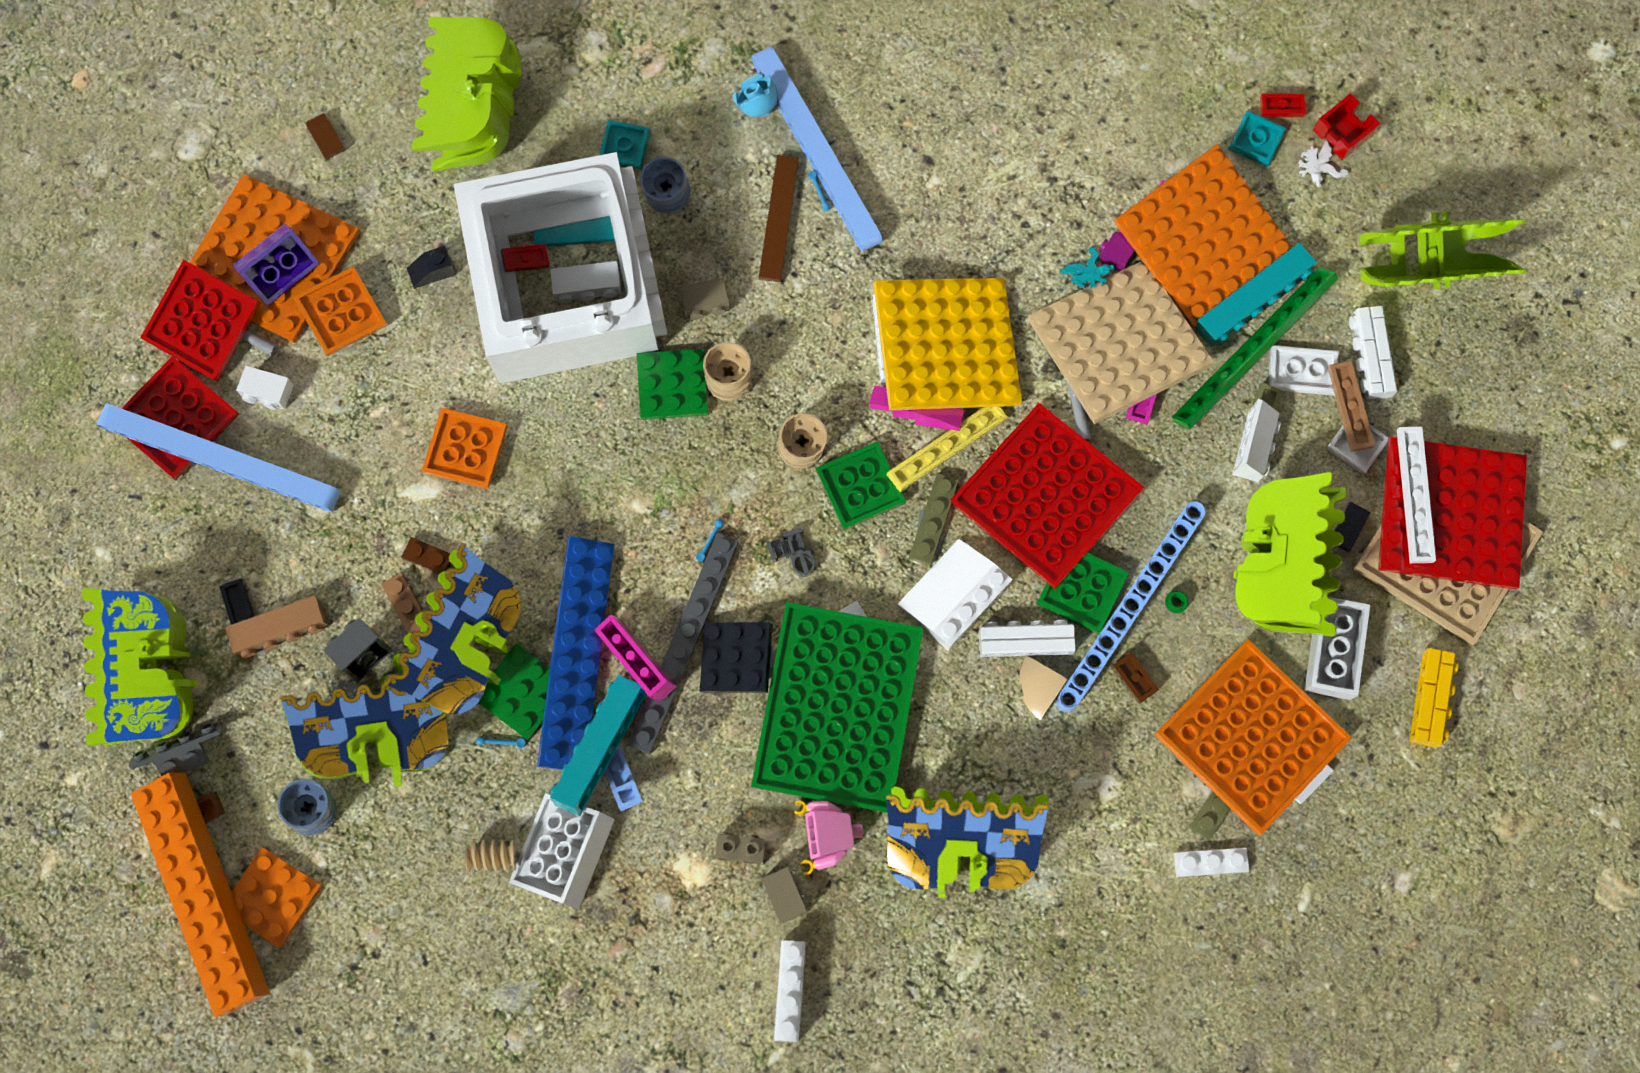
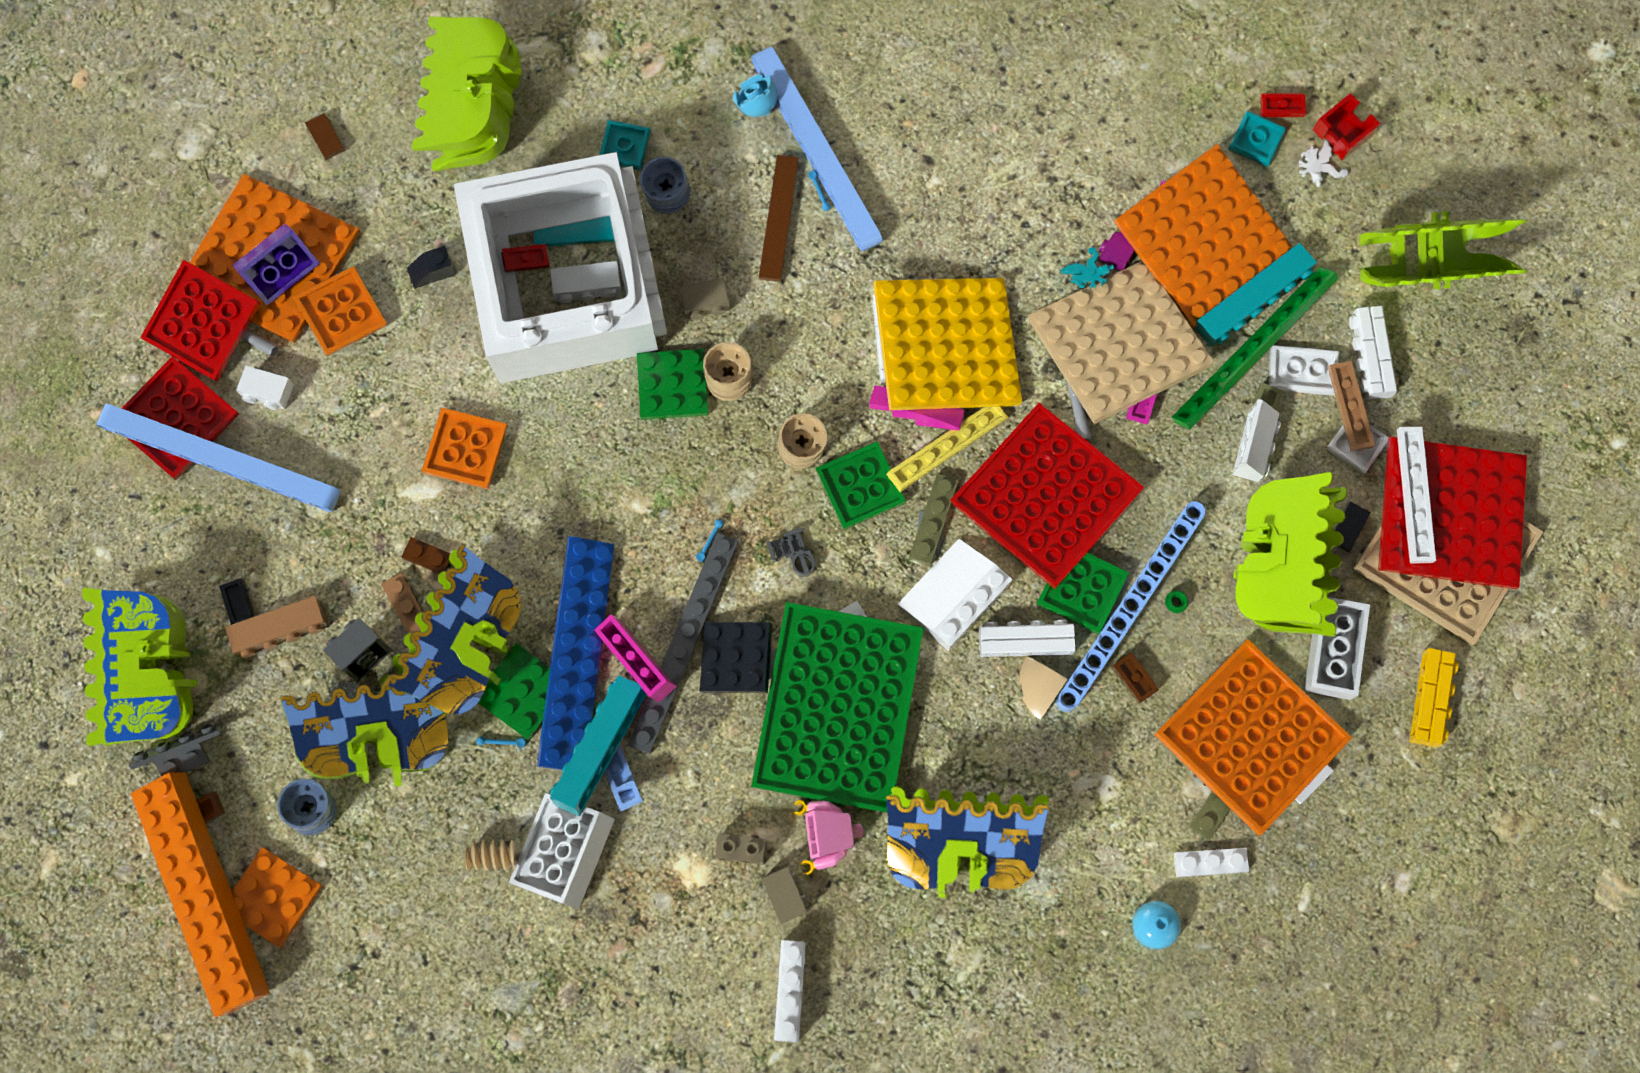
(1156, 925): none -> medium azure cylinder

